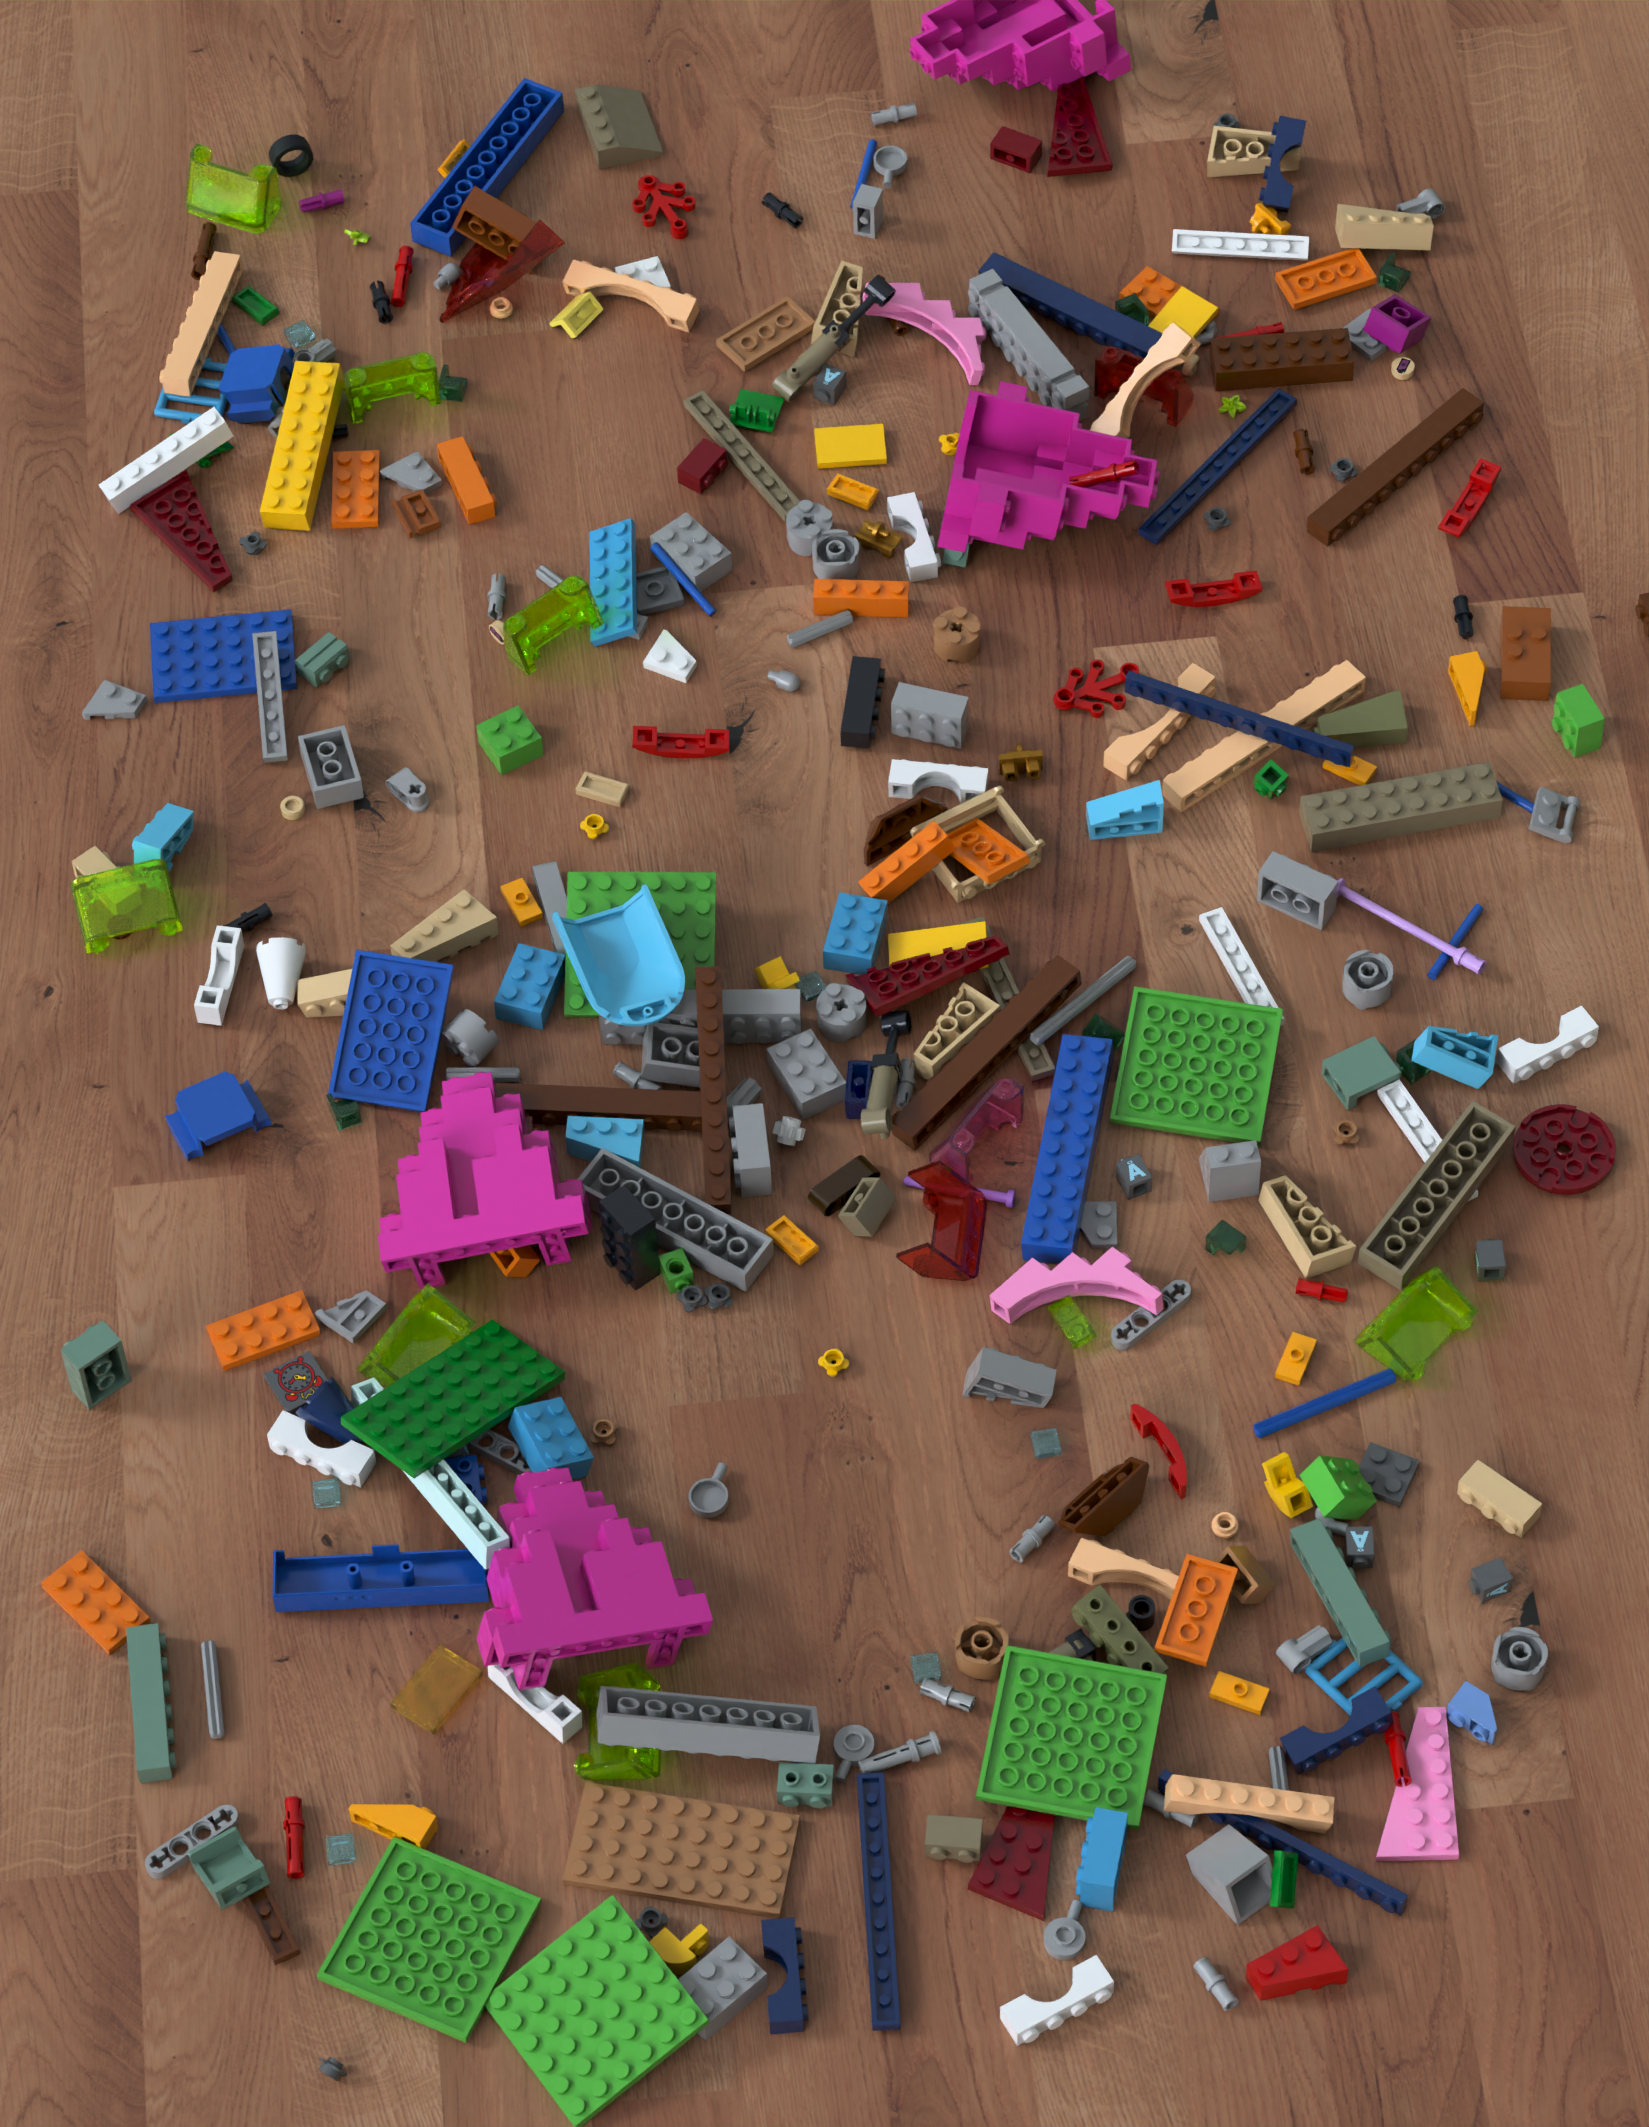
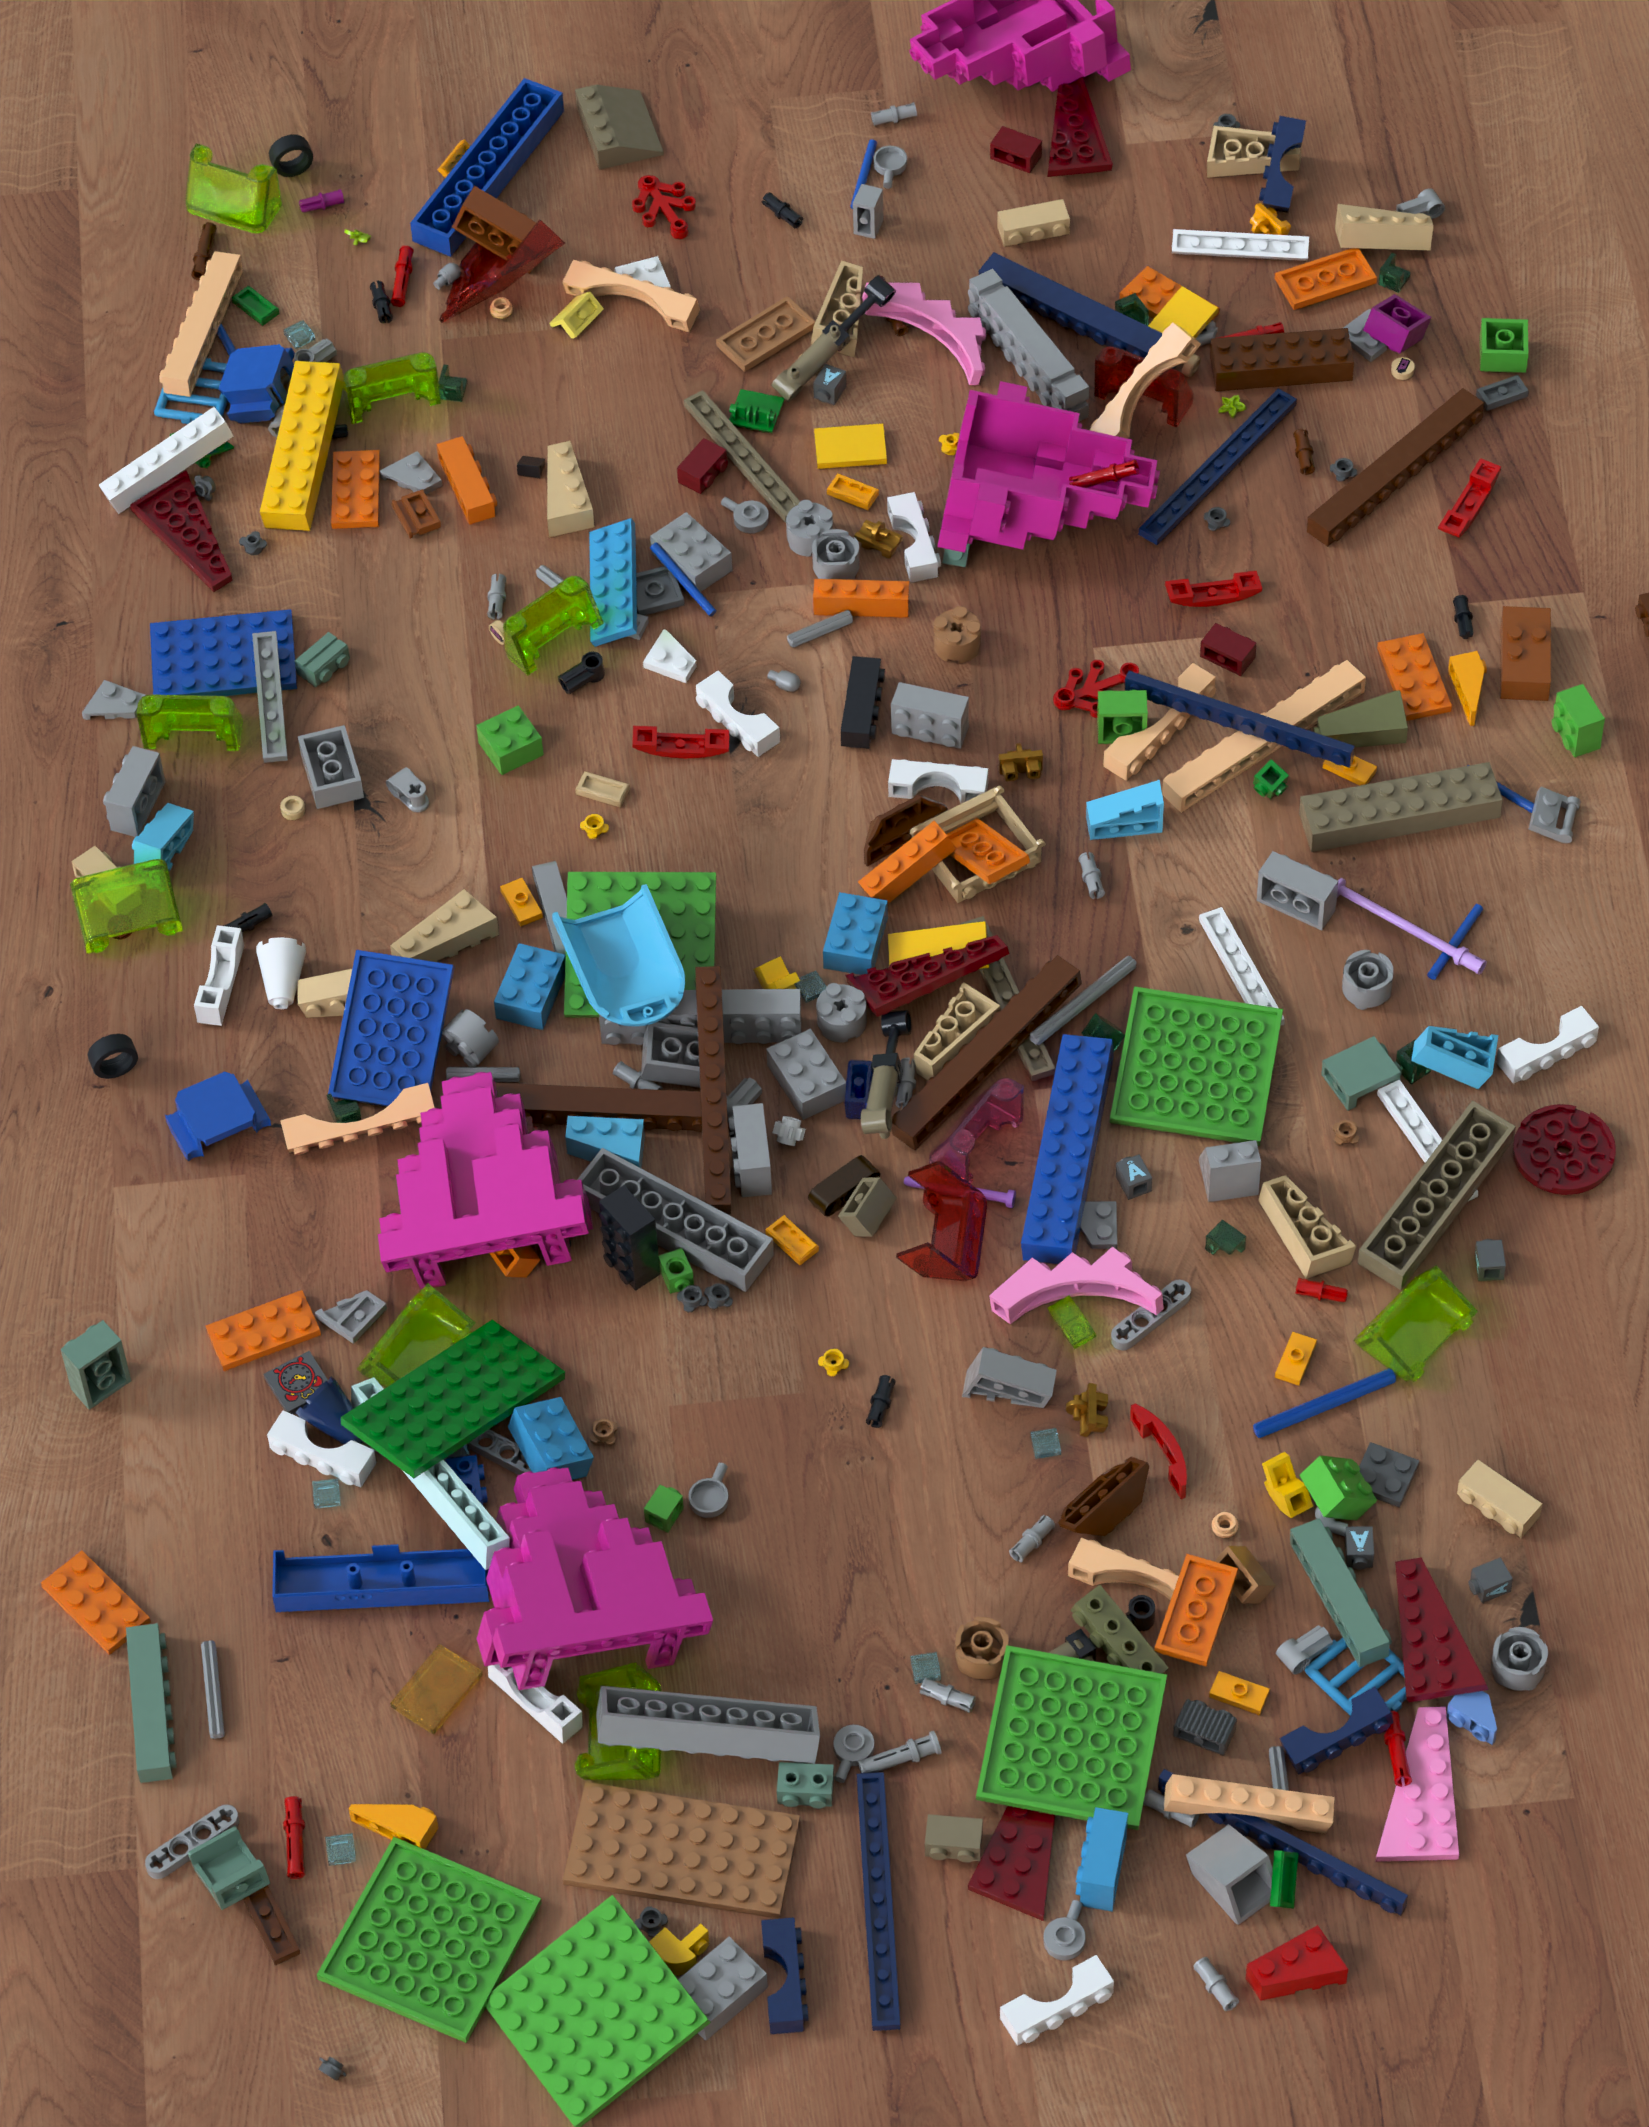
(116, 1066): none -> black tyre
(134, 791): none -> light grey brick
(189, 713): none -> clear neon green windscreen
(204, 487): none -> dark grey plate
(306, 1132): none -> light nougat arch
(530, 466): none -> black slope
(567, 496): none -> tan wedge
(588, 670): none -> black piece
(664, 1508): none -> bright green brick
(748, 515): none -> light grey piece
(755, 732): none -> white arch
(880, 1401): none -> black pin
(1033, 222): none -> tan brick
(1085, 1408): none -> pearl gold hips
(1091, 875): none -> light grey pin
(1120, 714): none -> bright green brick
(1205, 1726): none -> dark grey brick
(1228, 649): none -> dark red brick
(1415, 675): none -> orange plate
(1432, 1645): none -> dark red wing
(1502, 392): none -> dark grey plate
(1504, 345): none -> bright green brick

